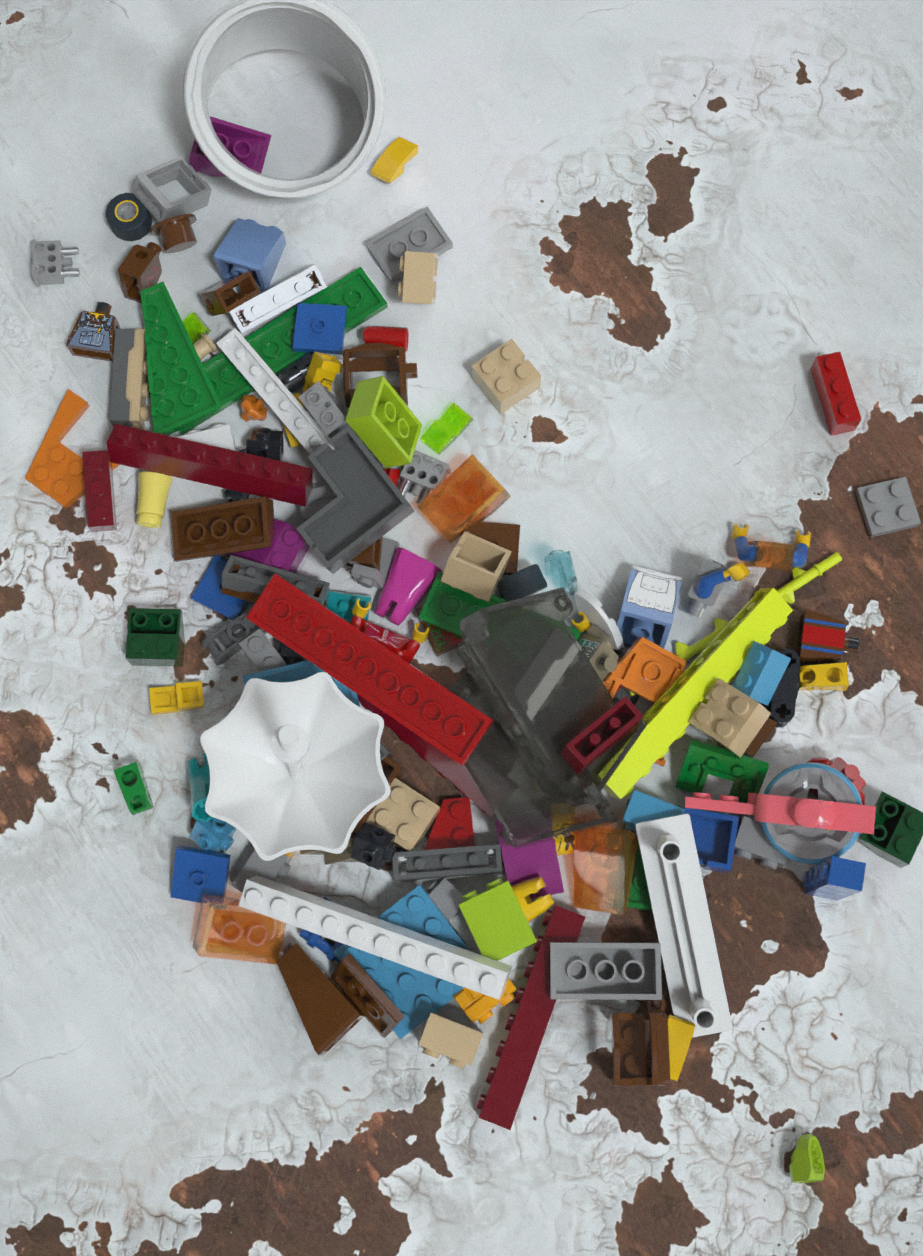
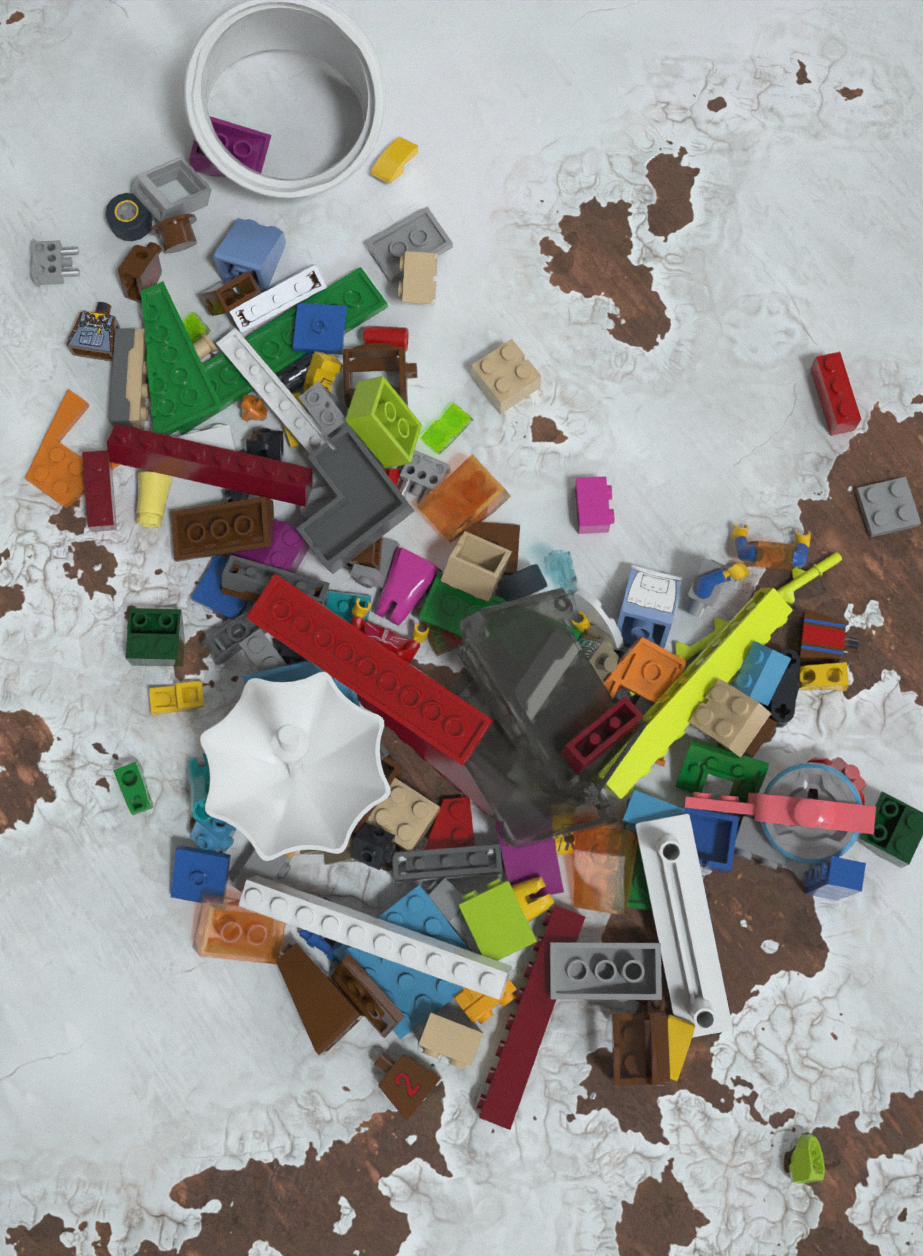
(405, 1082): none -> reddish brown torso
(592, 505): none -> dark pink brick

